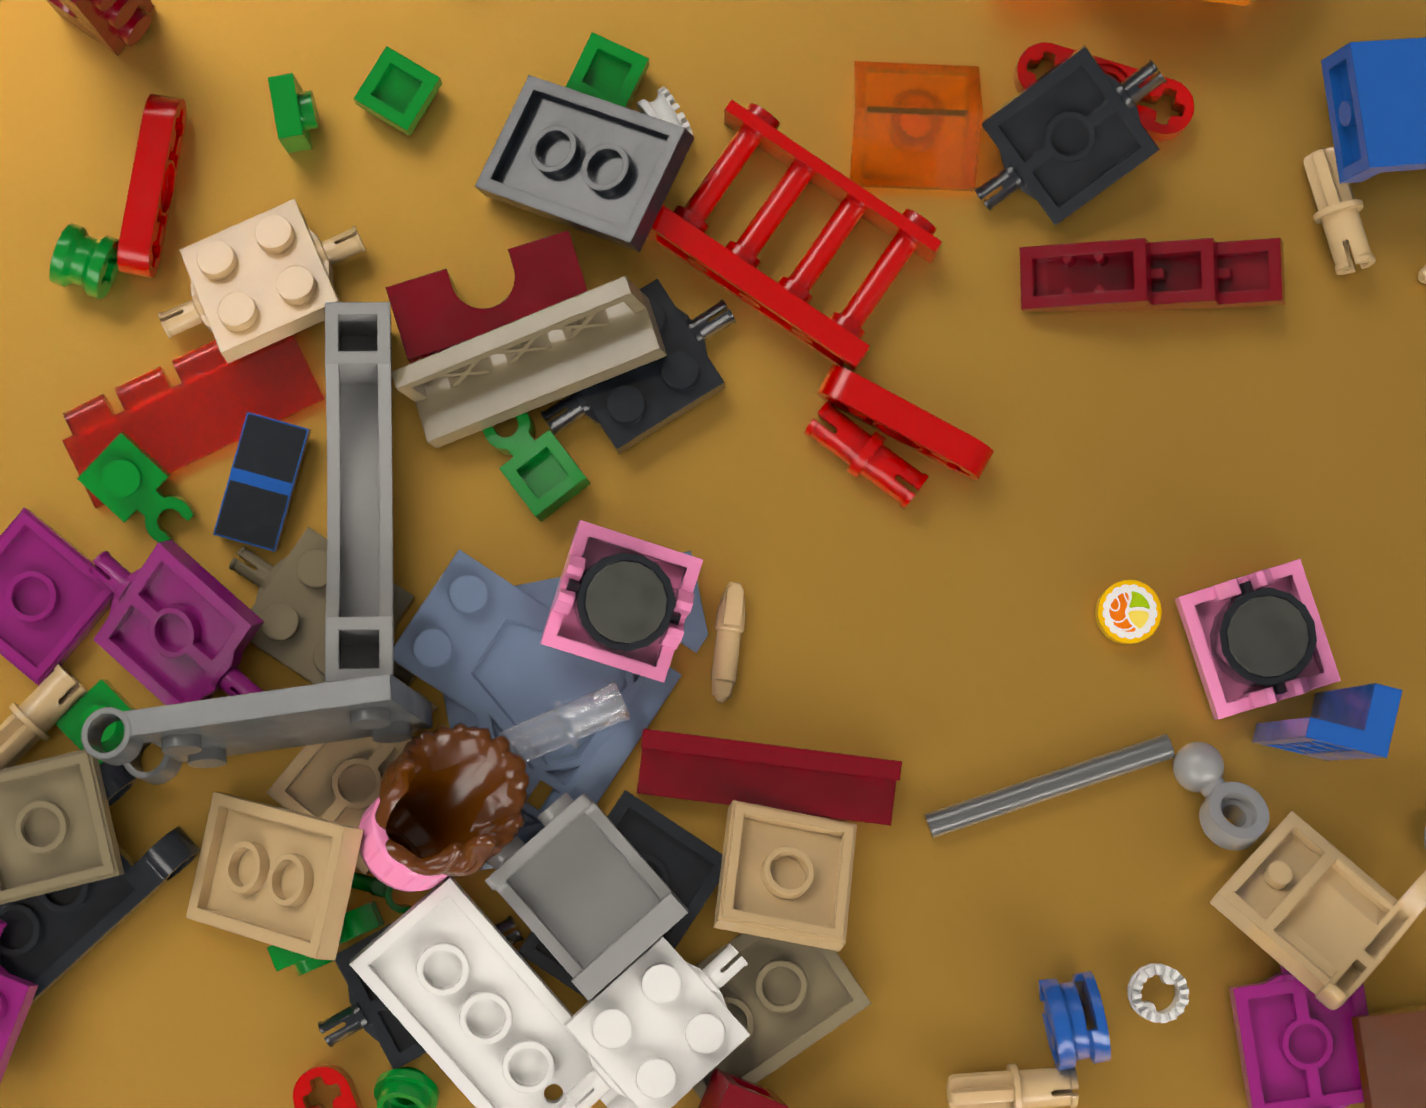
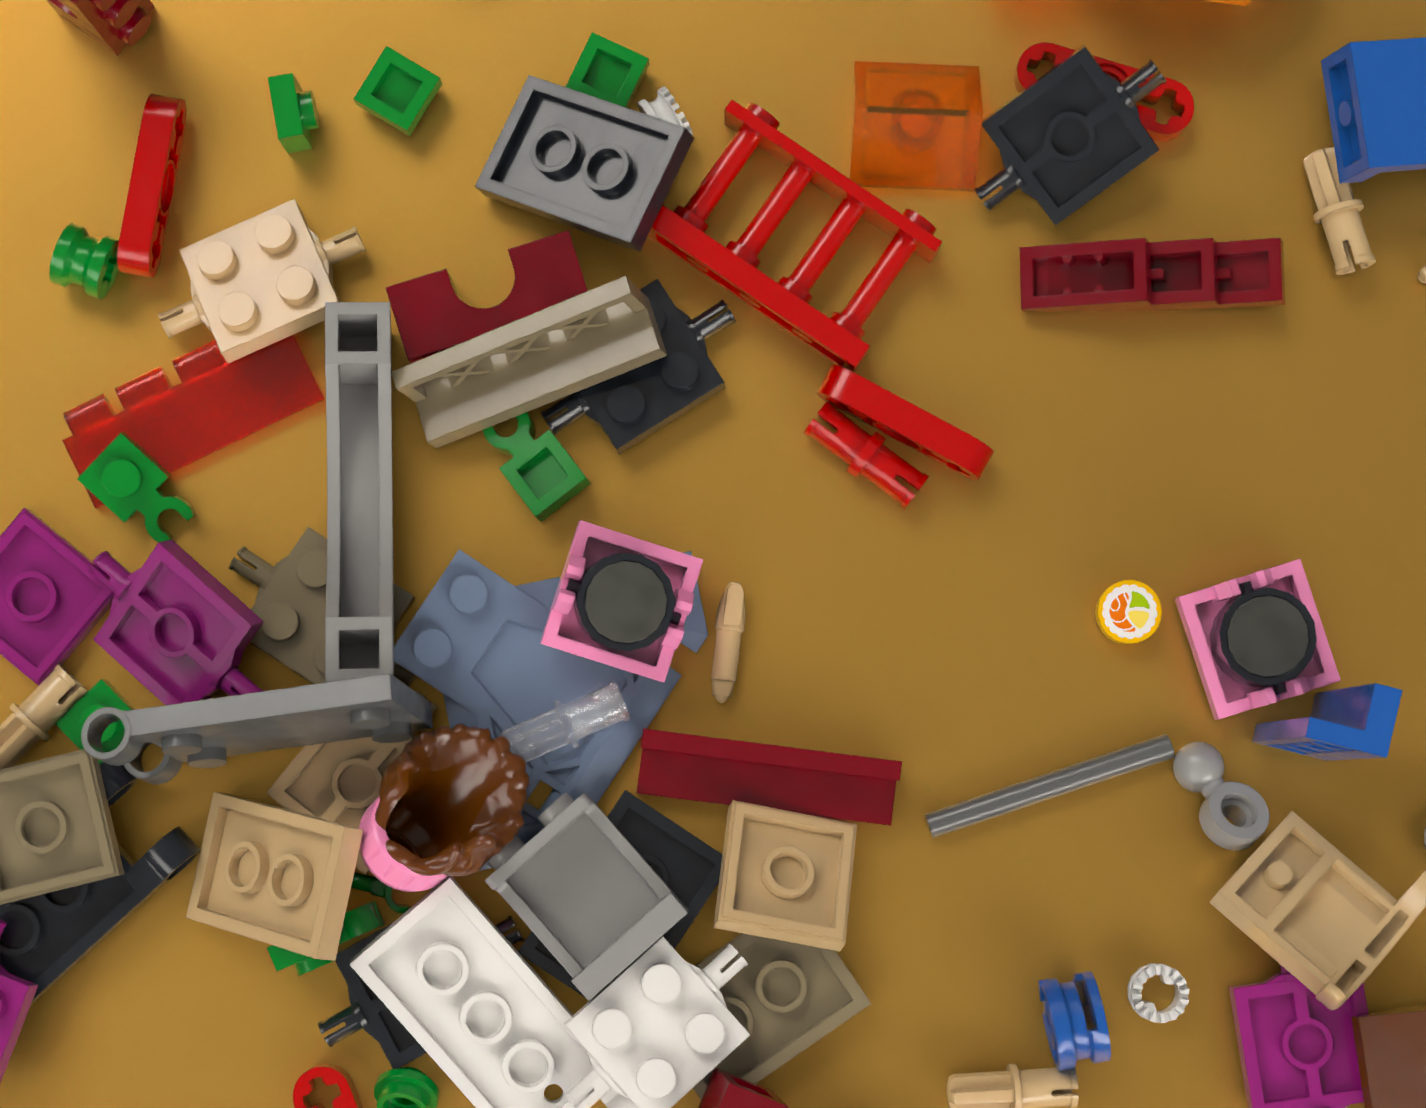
(262, 481): black tile -> none

